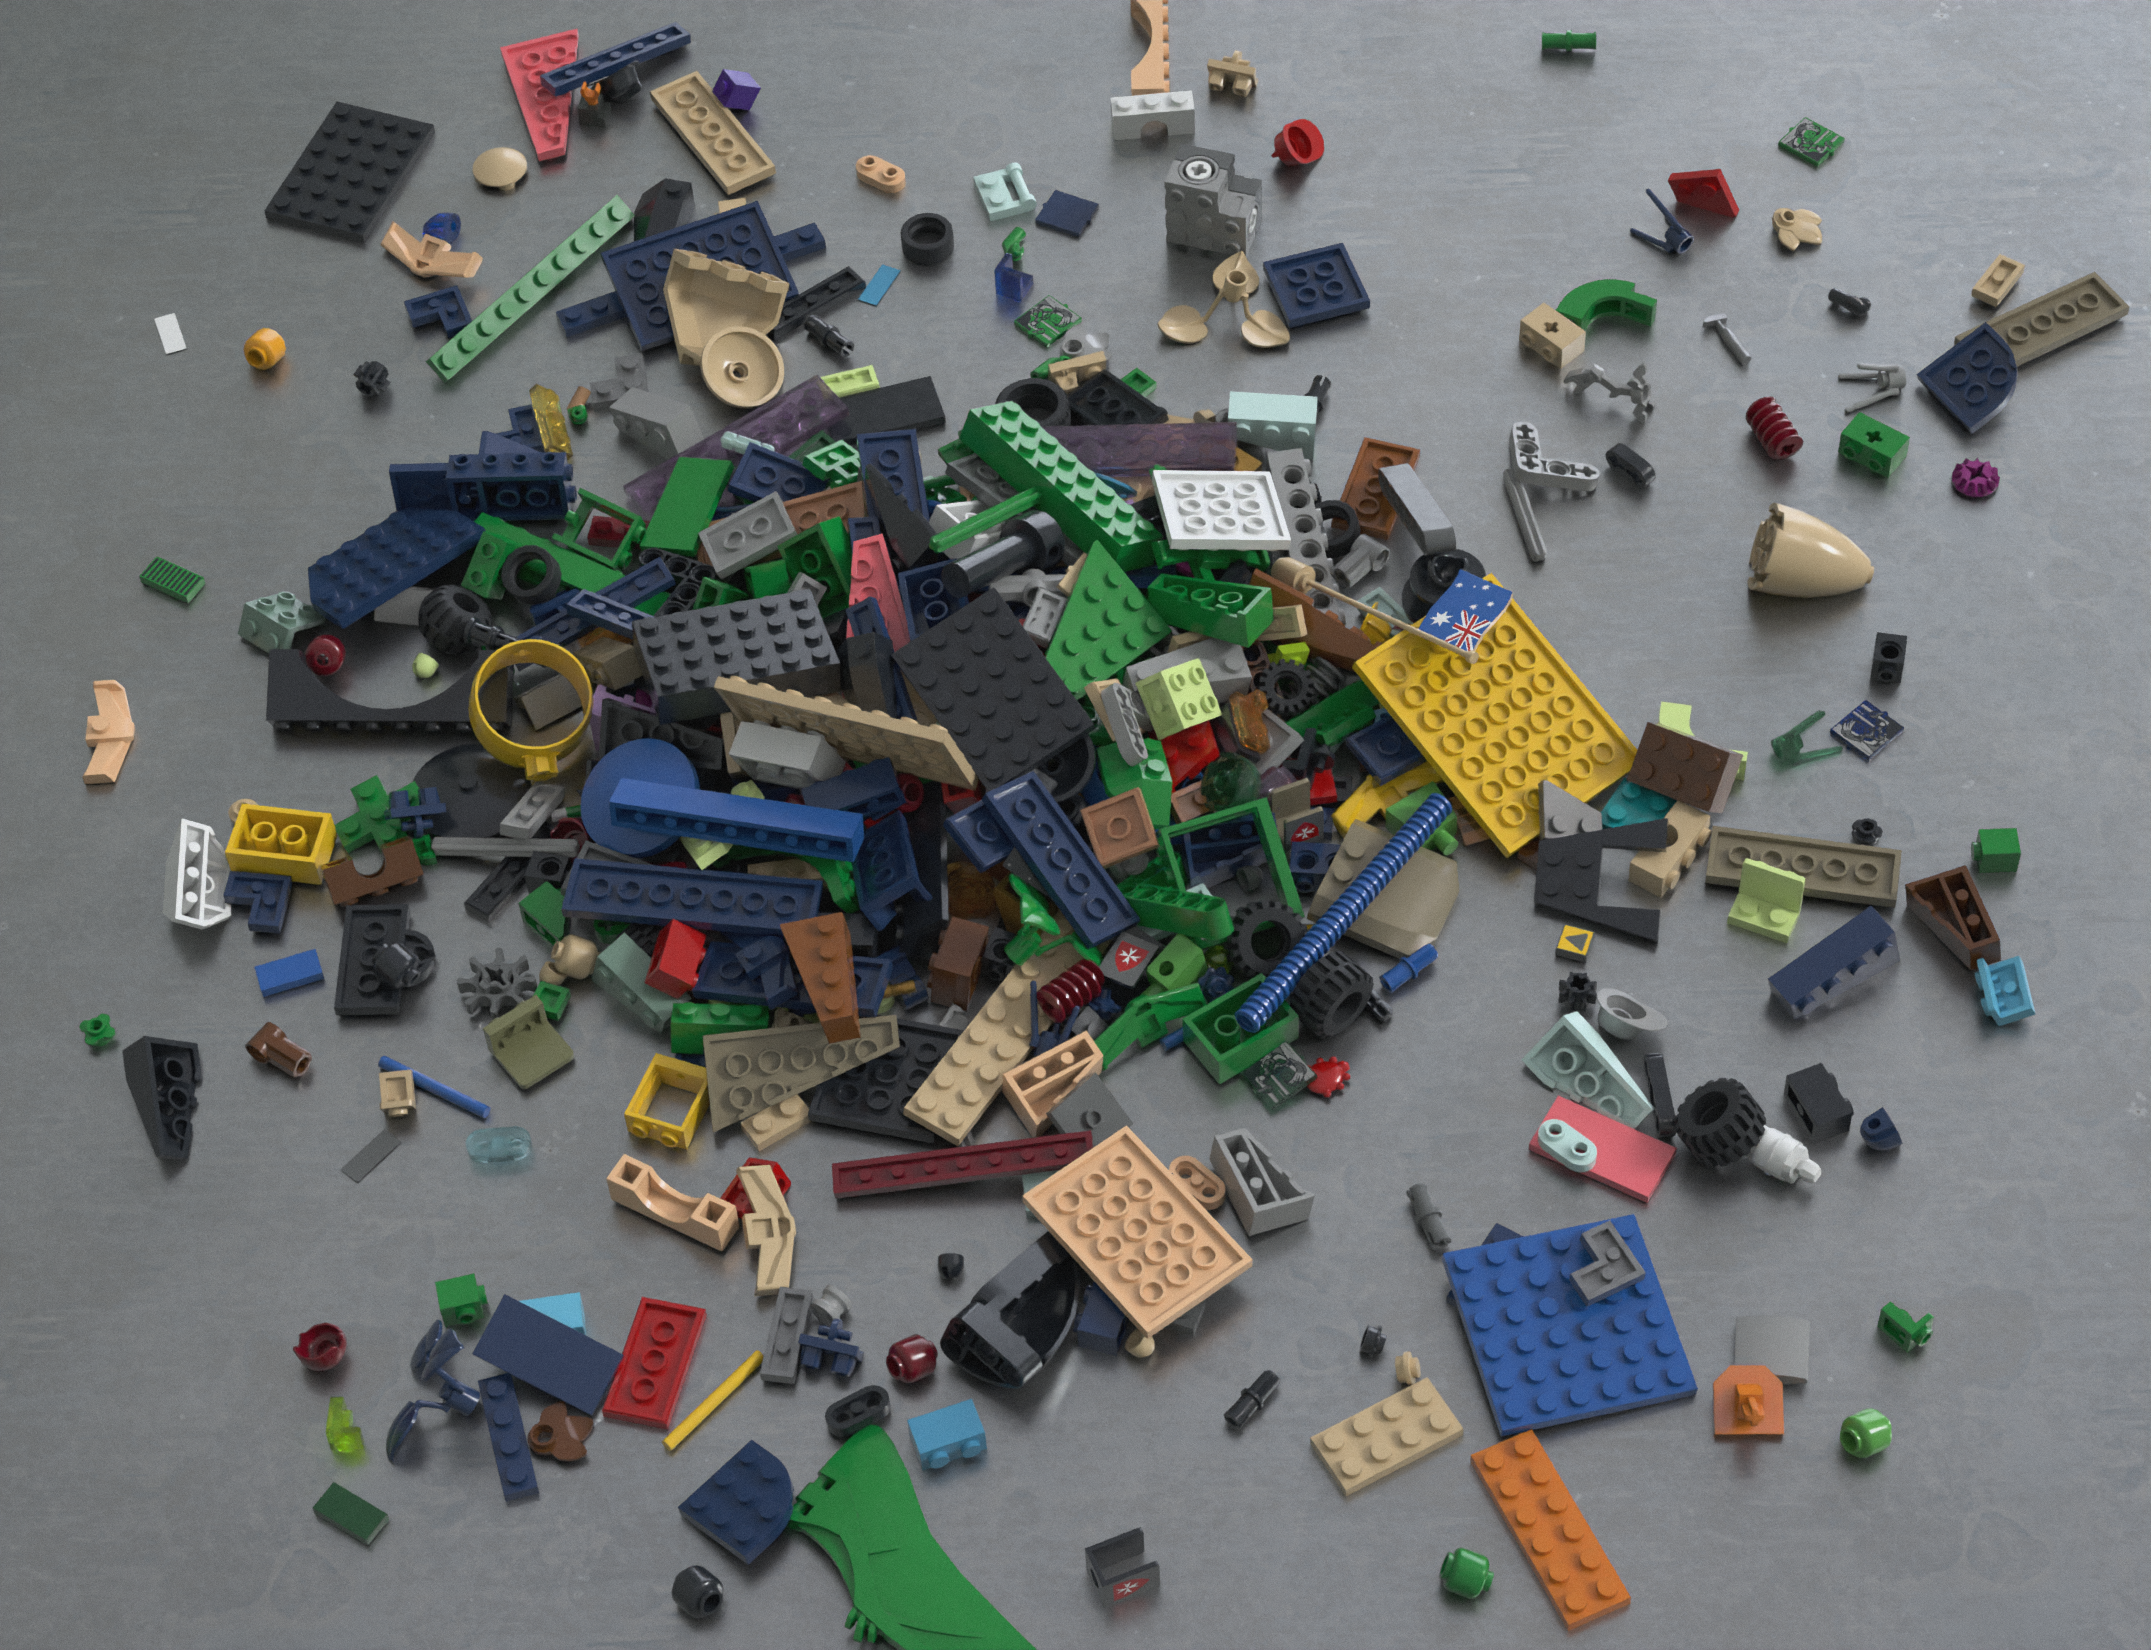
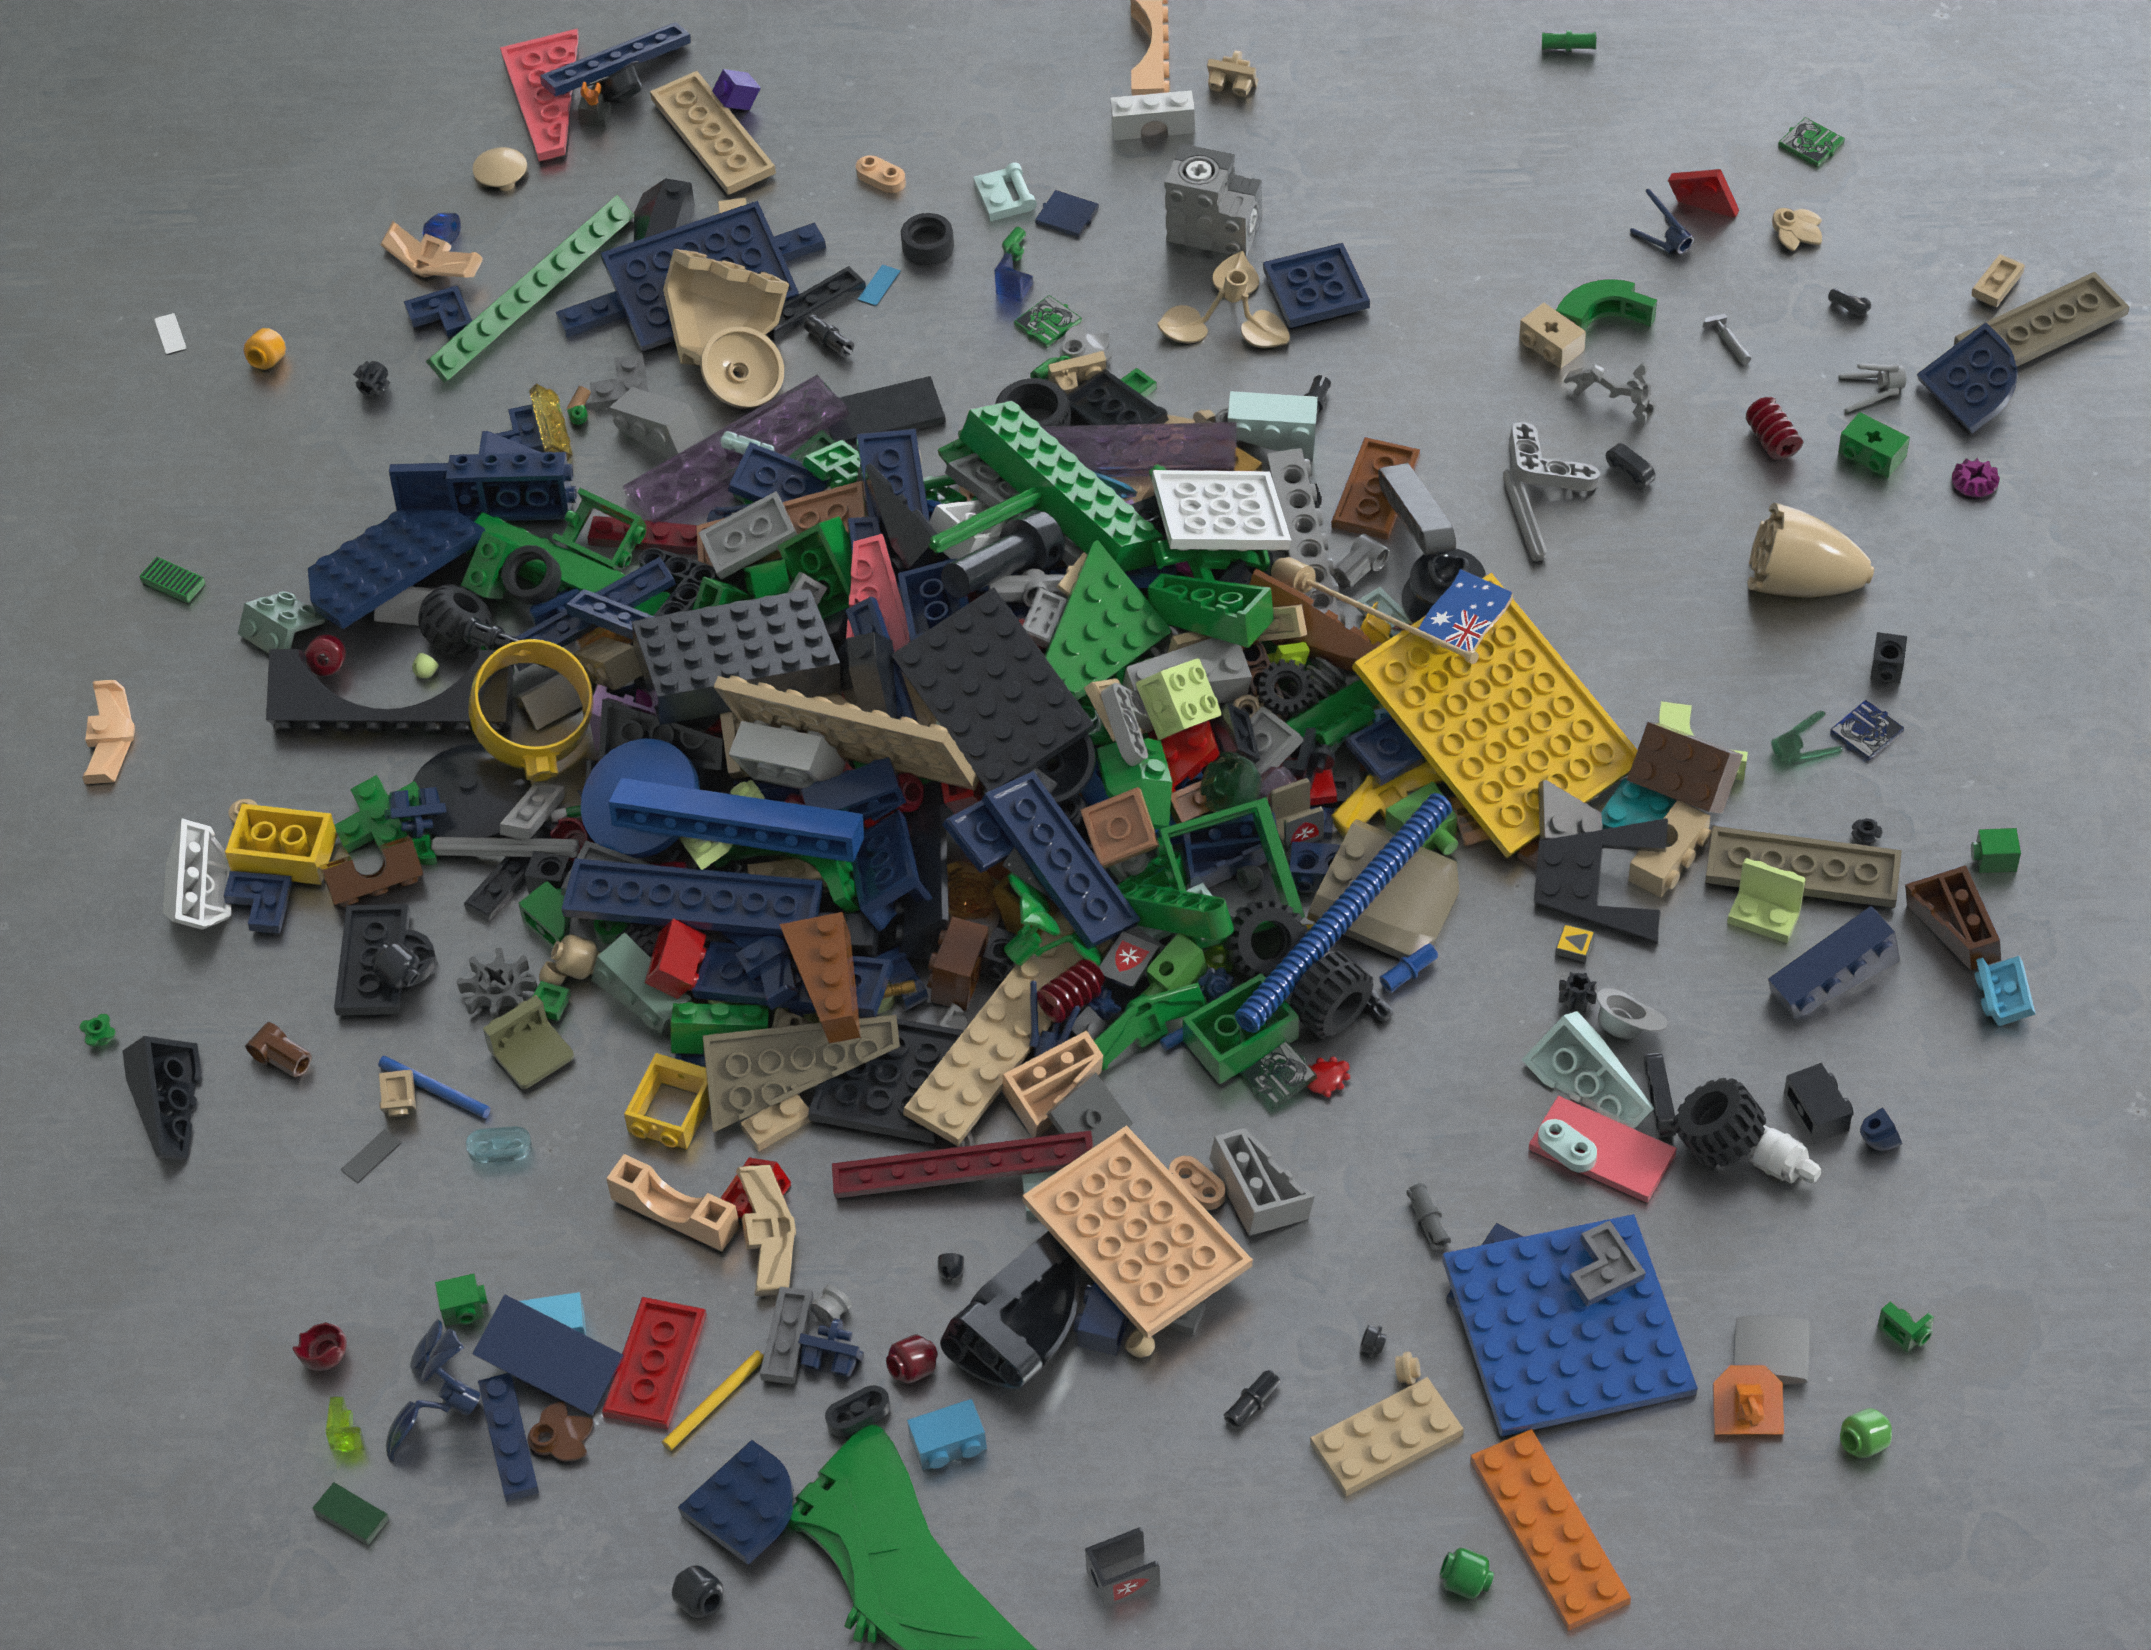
(289, 972): blue tile -> none
(350, 171): black plate -> none
(687, 505): green tile -> none
(852, 381): yellowish green plate -> none
(1248, 719): clear orange hinge -> none
(1298, 143): red piece -> none
(1342, 545): black tyre -> none

